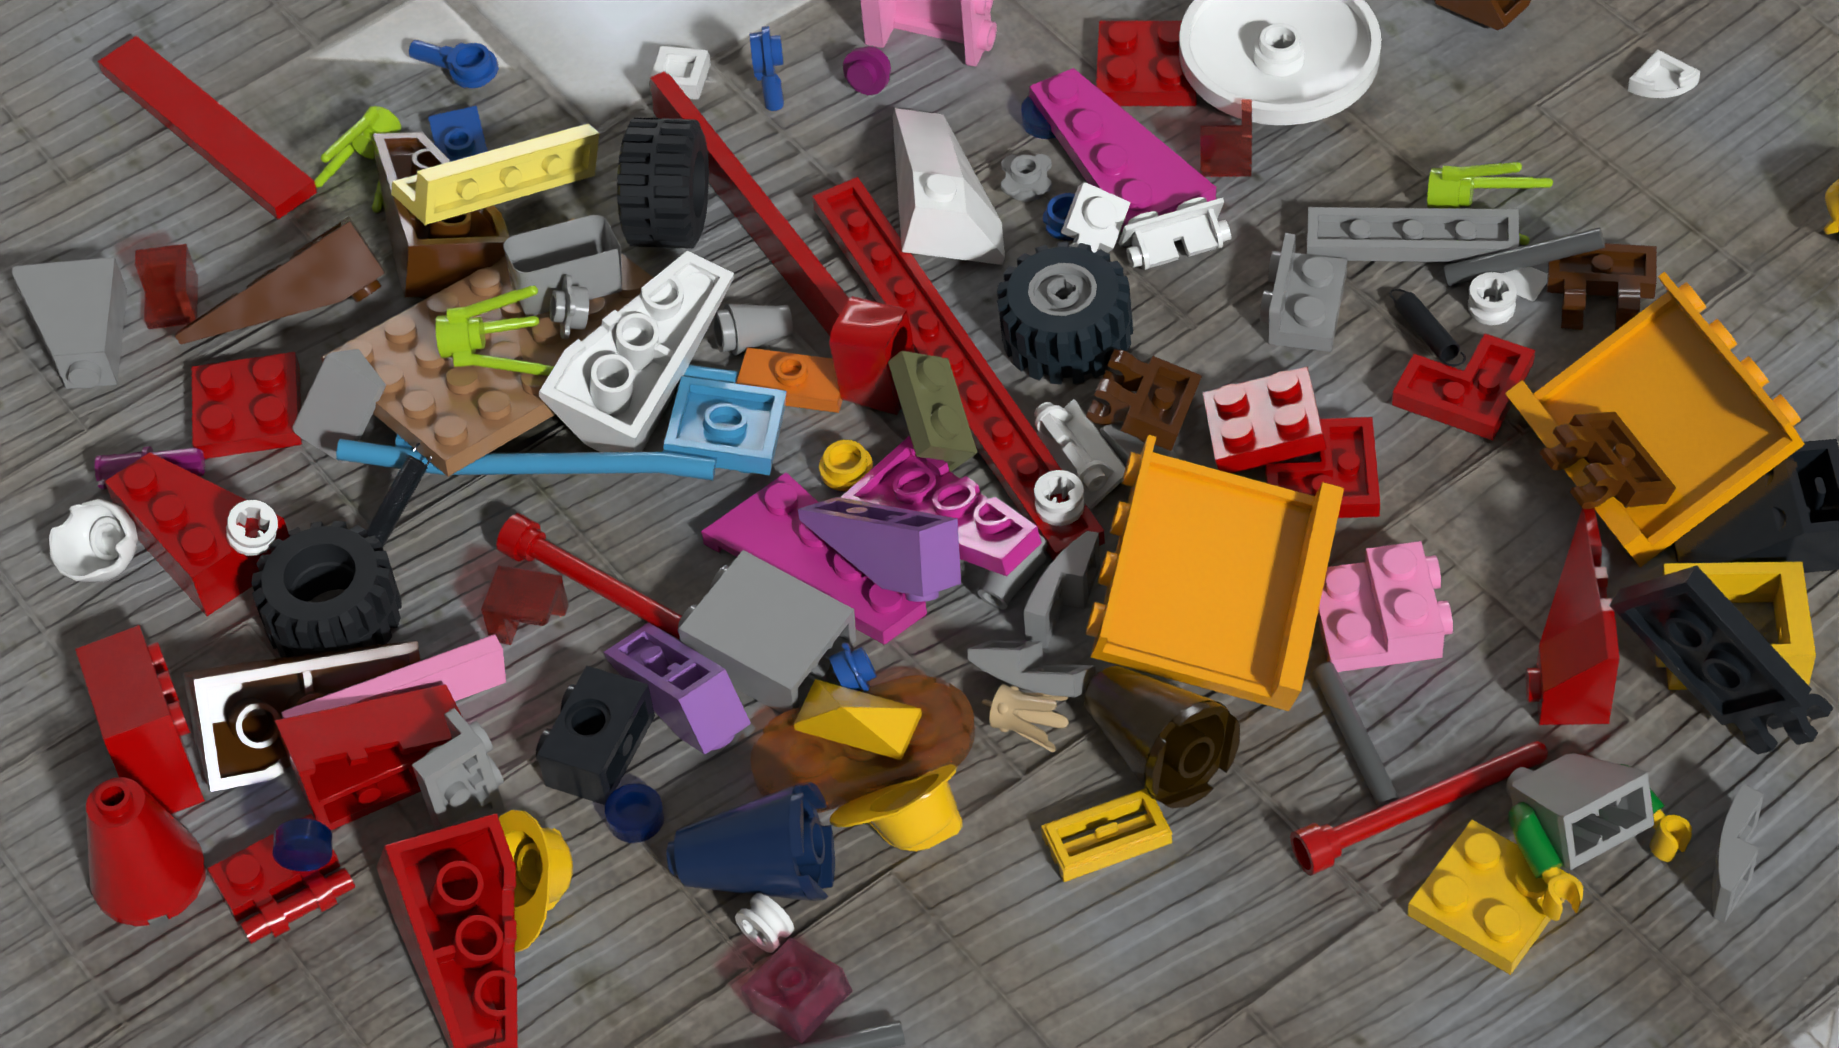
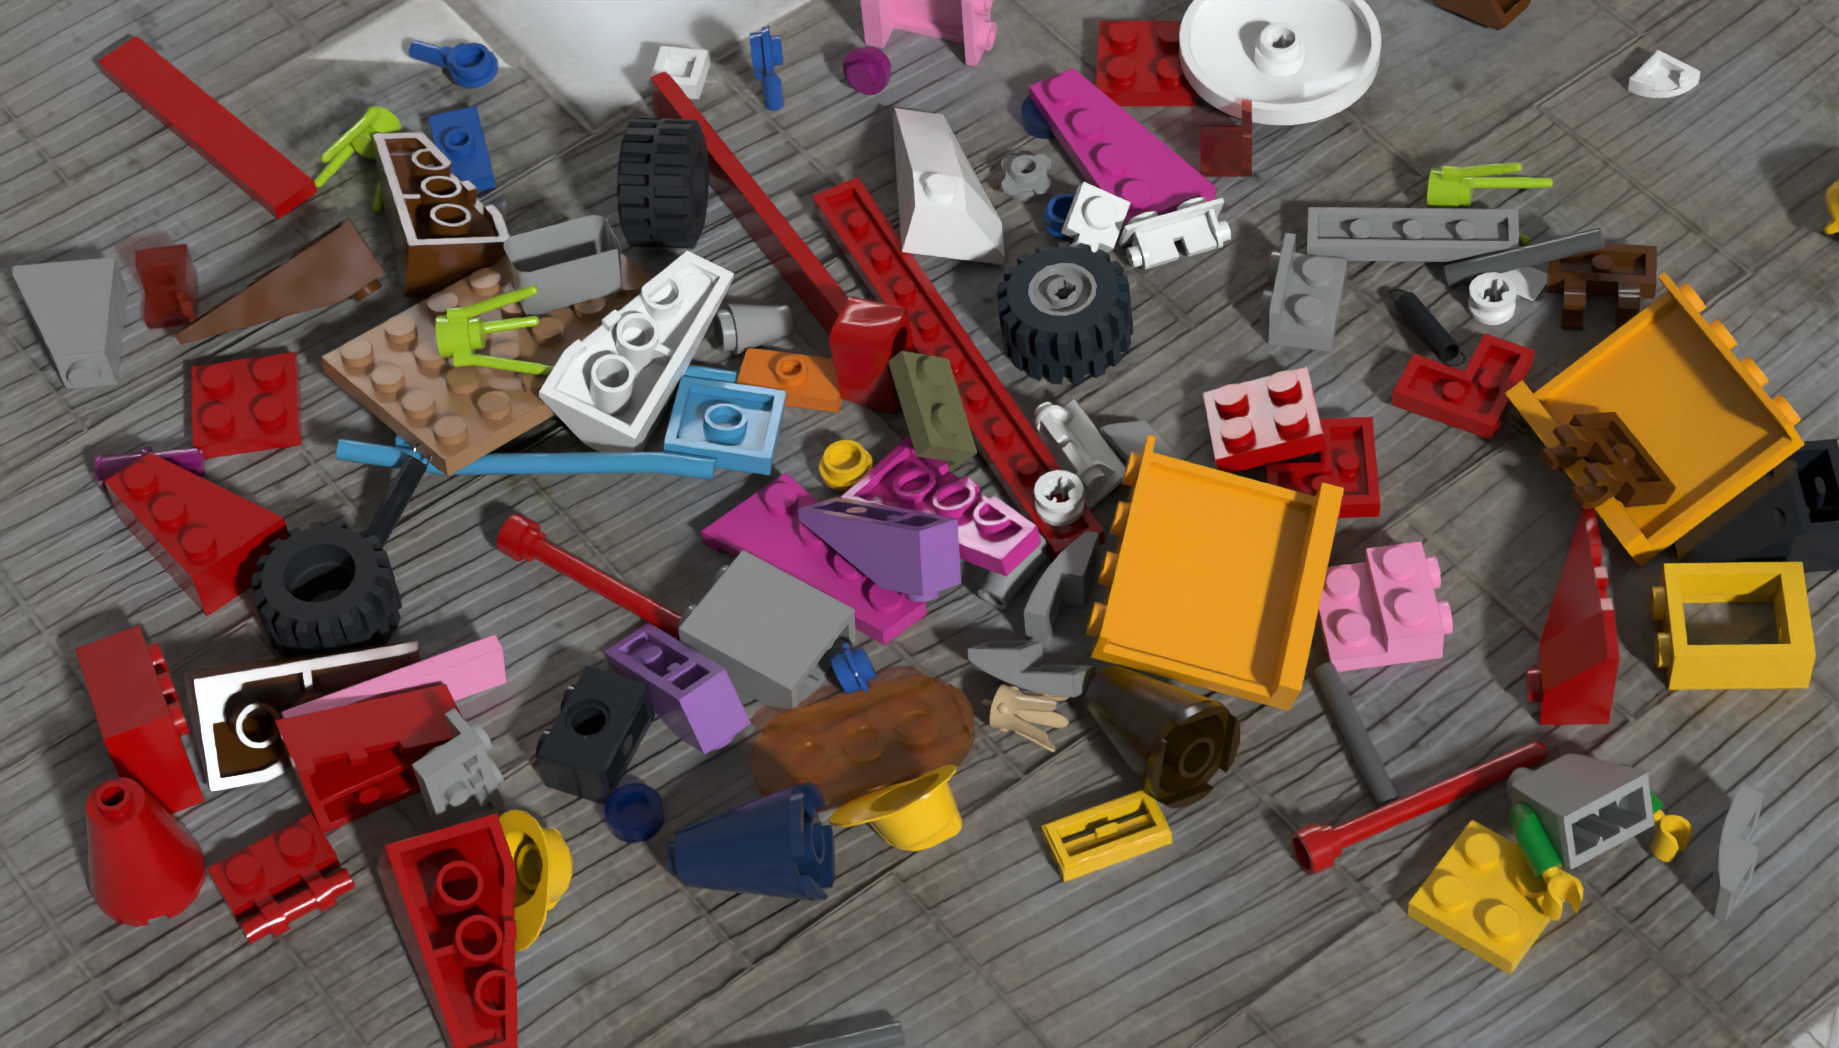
(93, 542): white hair -> none
(236, 534): white bush -> none
(302, 844): clear blue tile -> none
(339, 401): light grey slope -> none
(499, 175): light yellow fence -> none
(521, 597): clear red panel -> none
(569, 307): light grey plate -> none
(764, 922): white bush -> none
(796, 990): clear pink piece -> none
(858, 719): yellow slope -> none
(1160, 399): reddish brown plate -> none
(1721, 657): black tile -> none

